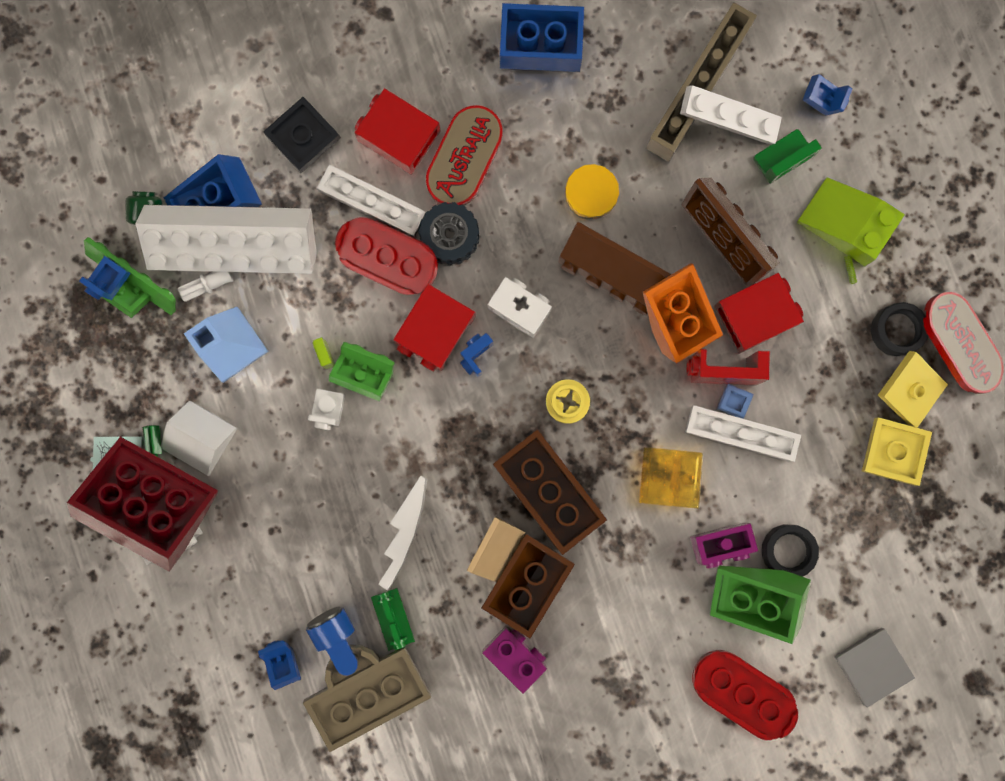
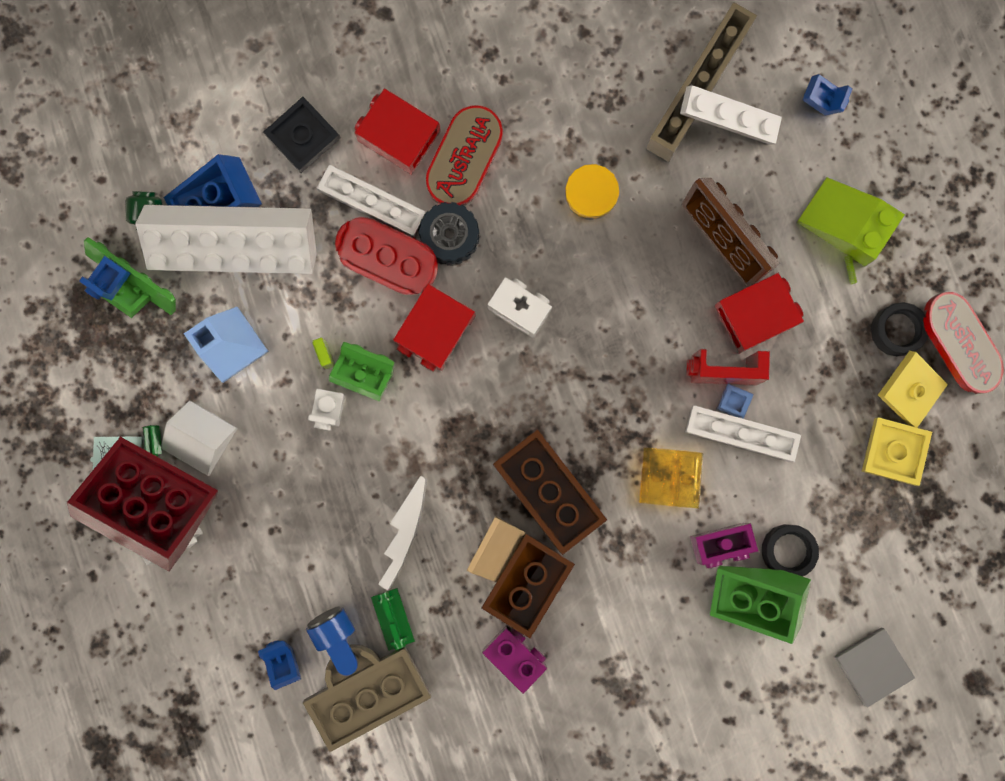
(204, 284): white axle -> none
(476, 346): blue bracket -> none
(541, 37): blue brick -> none
(579, 395): light yellow gear -> none
(610, 266): reddish brown slope -> none
(681, 314): orange slope -> none
(745, 695): red tile -> none
(785, 155): green panel -> none

